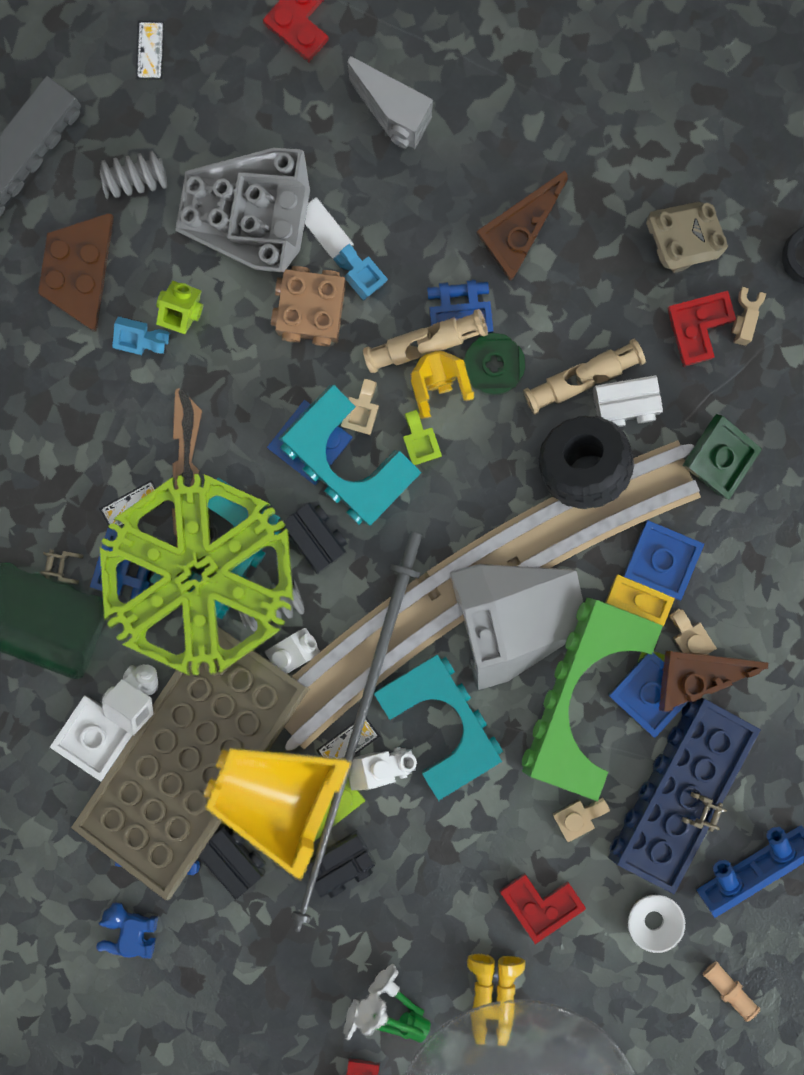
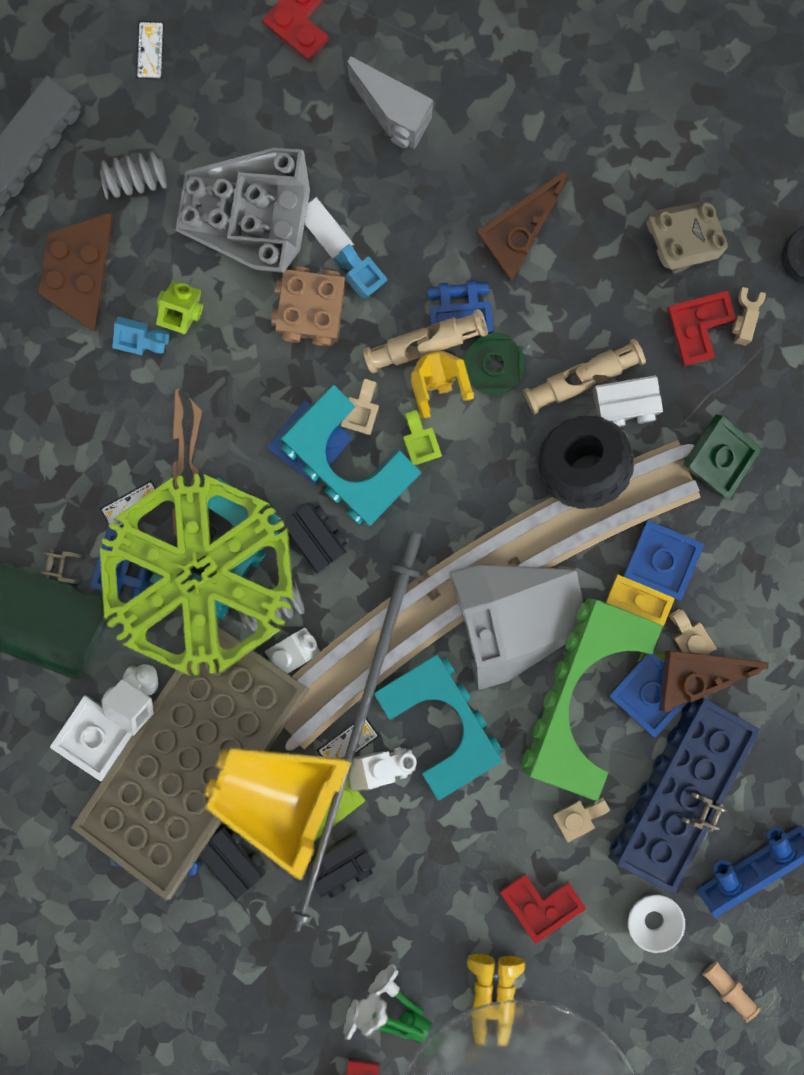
(131, 937): blue animal -> none

